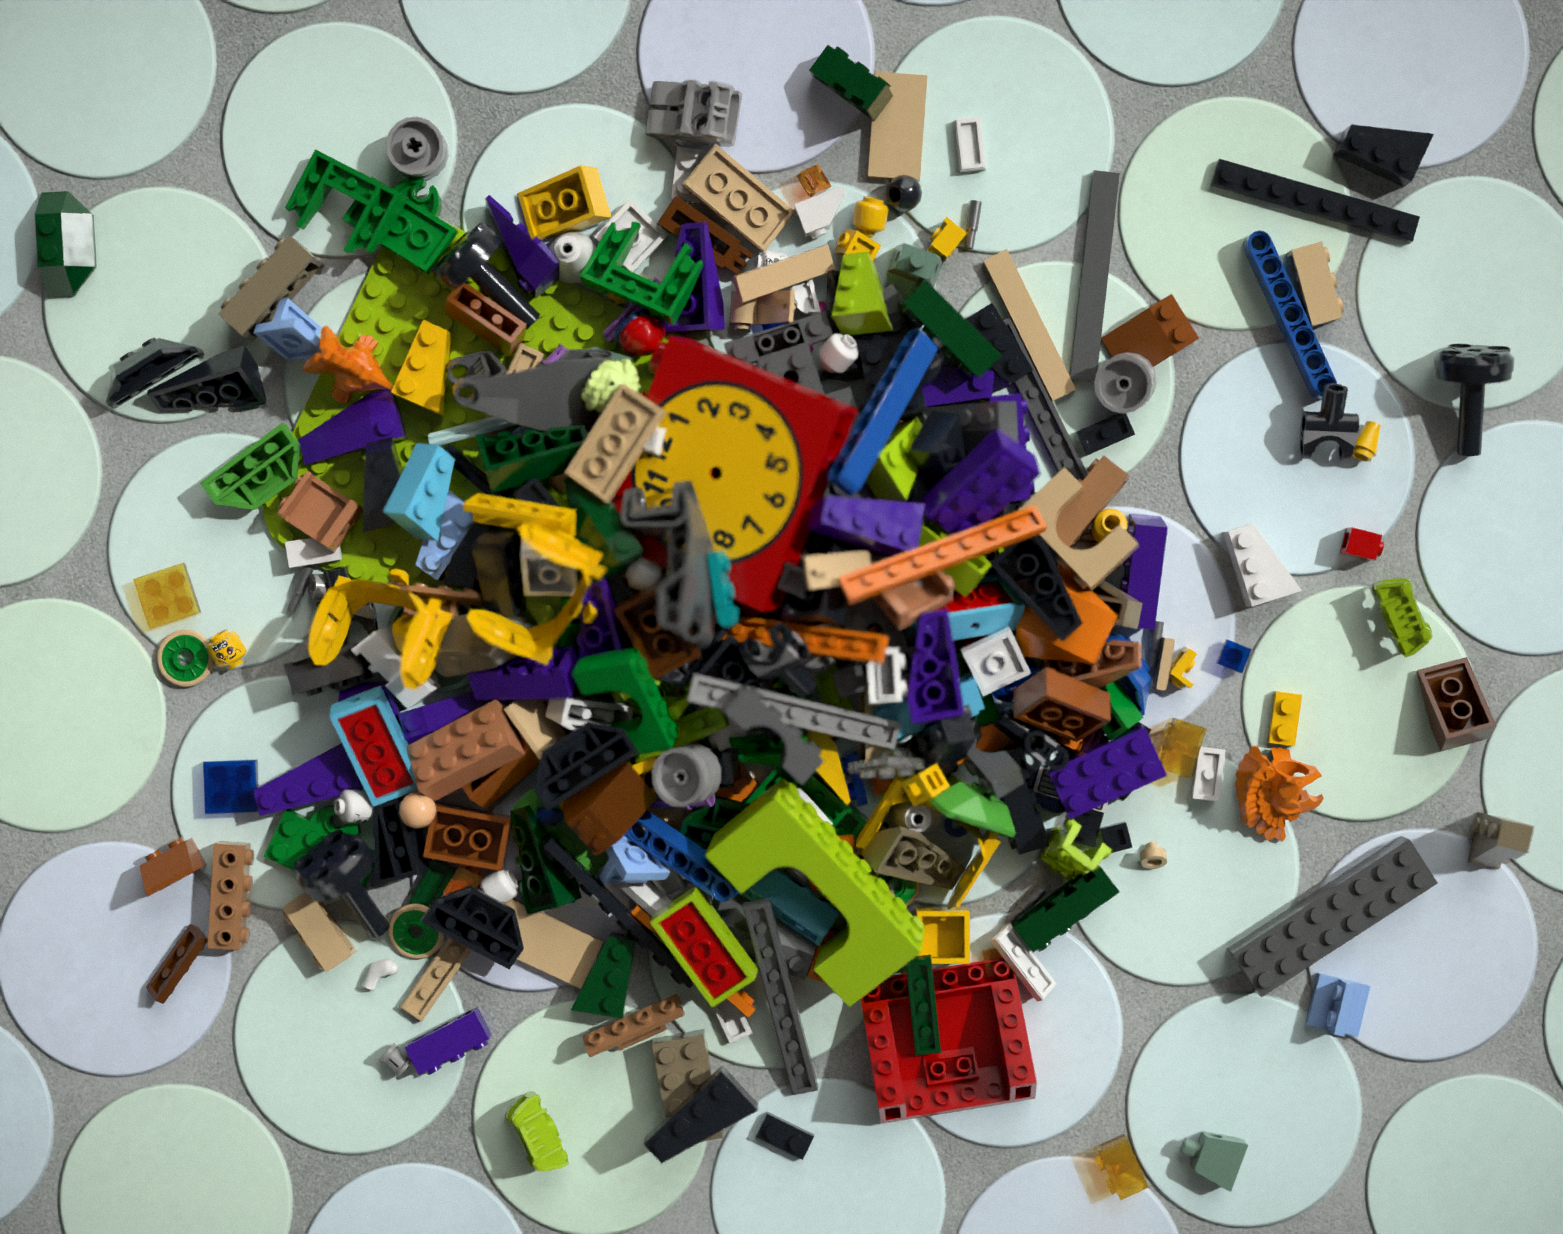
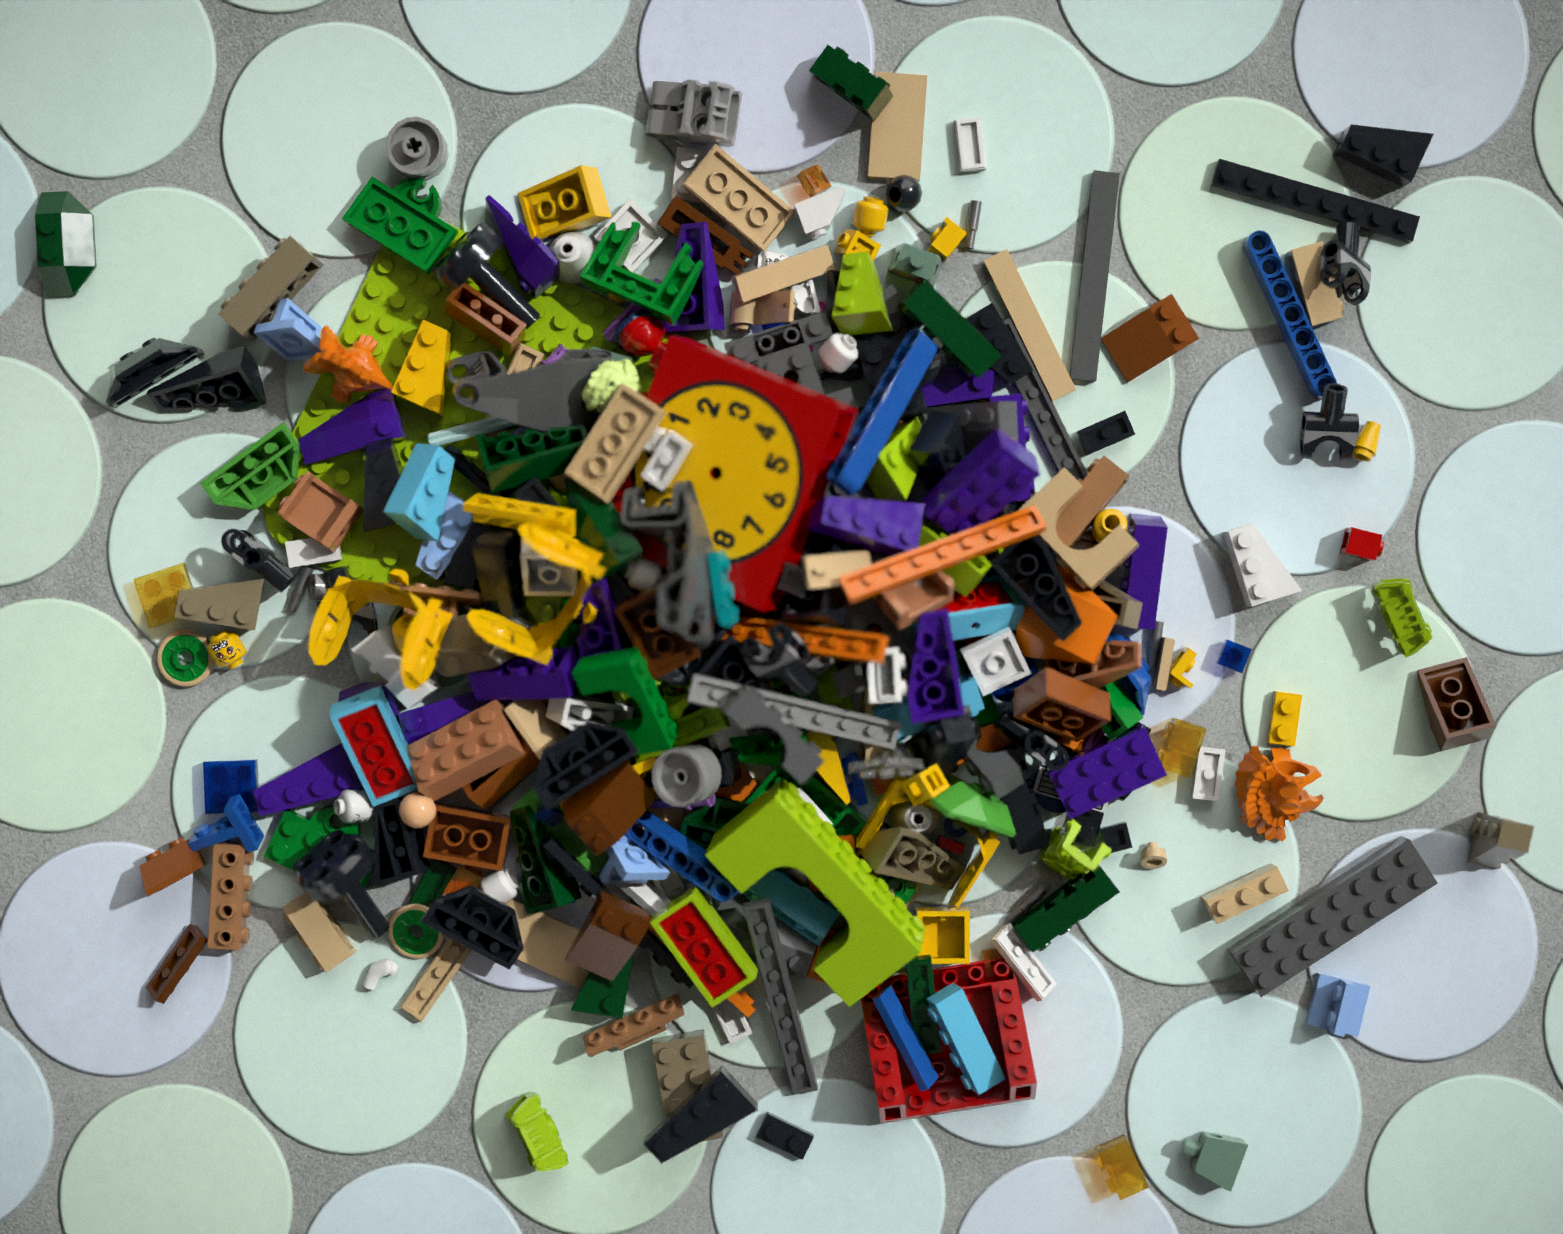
(222, 604): none -> dark tan wedge
(235, 823): none -> blue bracket
(246, 553): none -> black connector
(309, 678): black wedge -> none
(325, 173): green wedge -> none
(395, 1060): light grey bush -> none
(448, 1042): dark purple brick -> none
(608, 936): none -> reddish brown slope
(667, 460): none -> white plate
(905, 1038): none -> blue tile
(950, 844): none -> red tile
(965, 1038): none -> medium azure brick
(1125, 398): light grey wheel -> none
(1244, 893): none -> tan brick
(1341, 259): none -> black connector
(1473, 368): black piece -> none

